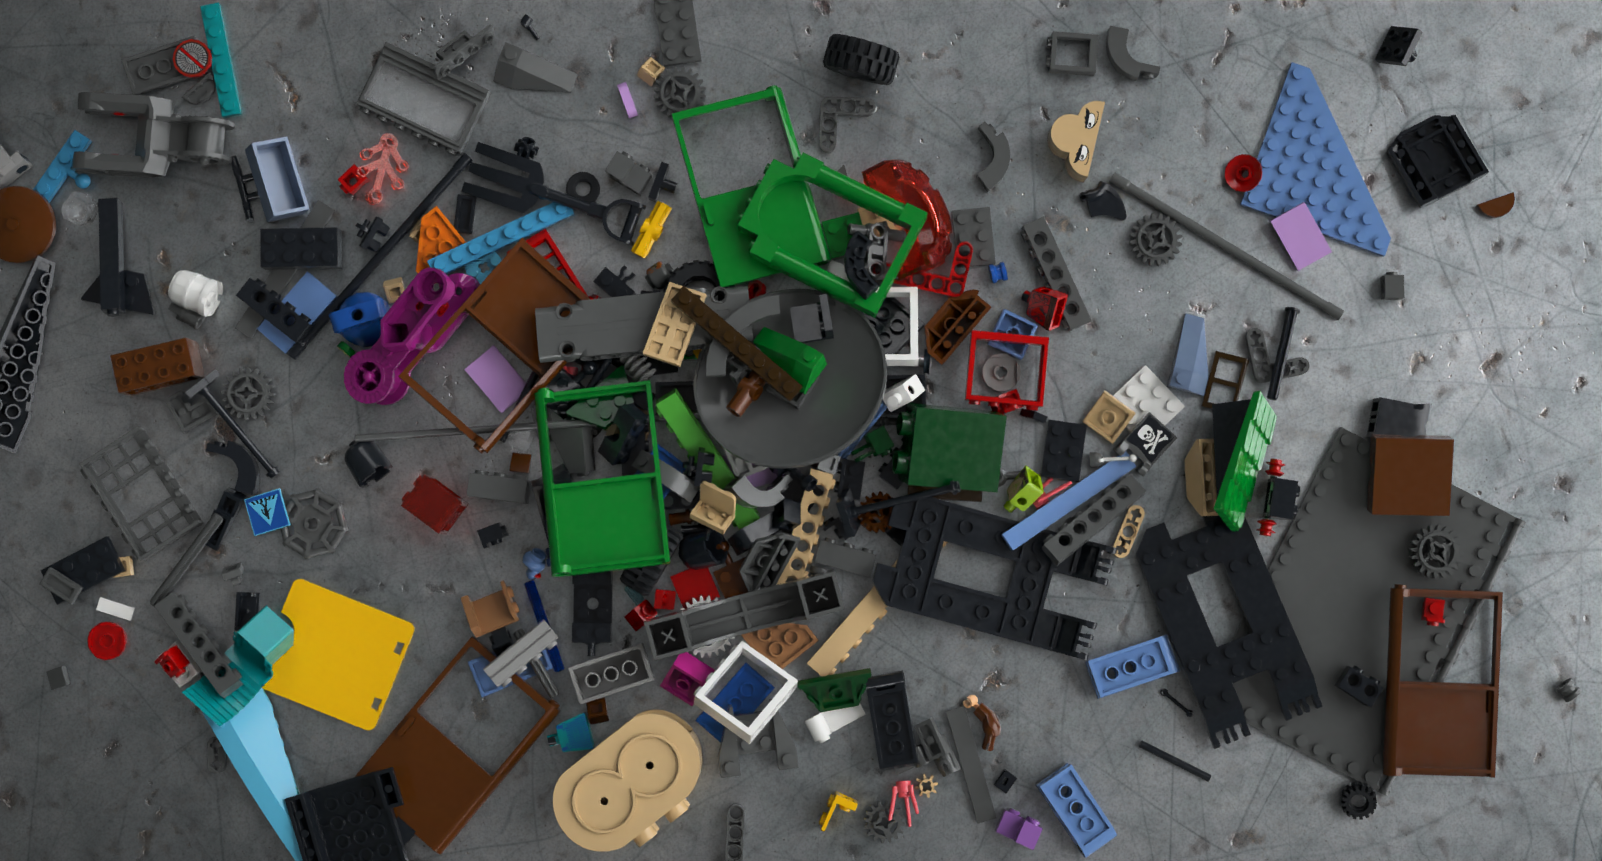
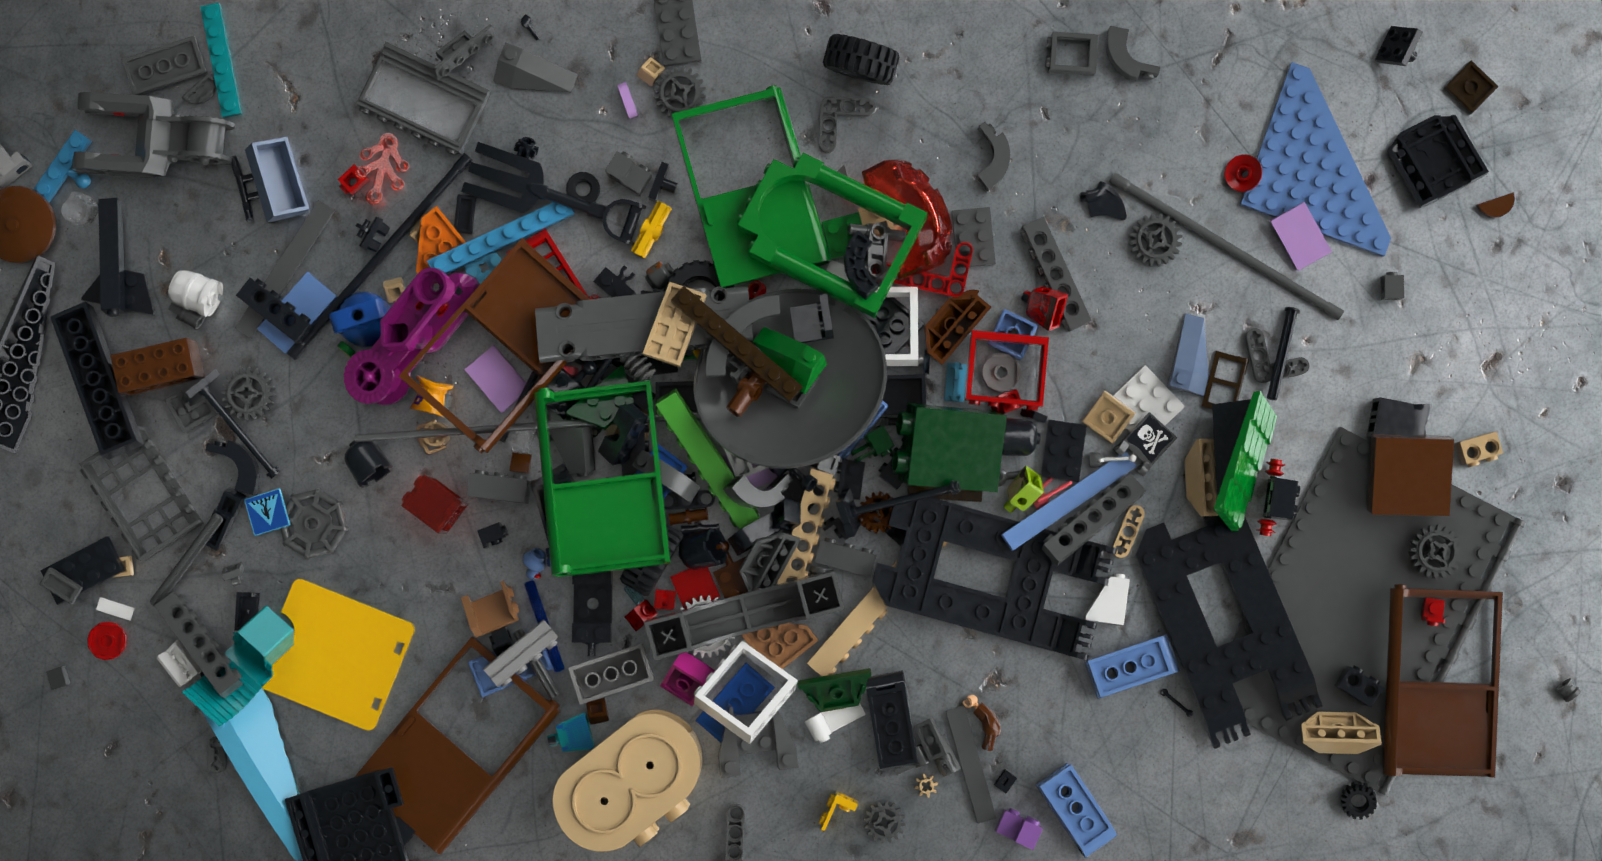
(95, 381): none -> black brick
(173, 662): red brick -> none
(192, 58): tile -> none
(301, 248): black brick -> none
(433, 441): none -> tan piece
(437, 390): none -> light orange hat
(703, 458): black hips -> none
(714, 508): tan bracket -> none
(899, 395): white torso -> none
(904, 790): coral plant -> none
(955, 382): none -> medium azure hinge
(998, 272): blue wheel -> none
(1020, 437): none -> black cylinder
(1075, 138): tan brick -> none
(1110, 601): none -> white slope
(1175, 761): black bar -> none
(1340, 733): none -> tan wedge
(1471, 87): none -> dark brown tile
(1478, 445): none -> tan brick

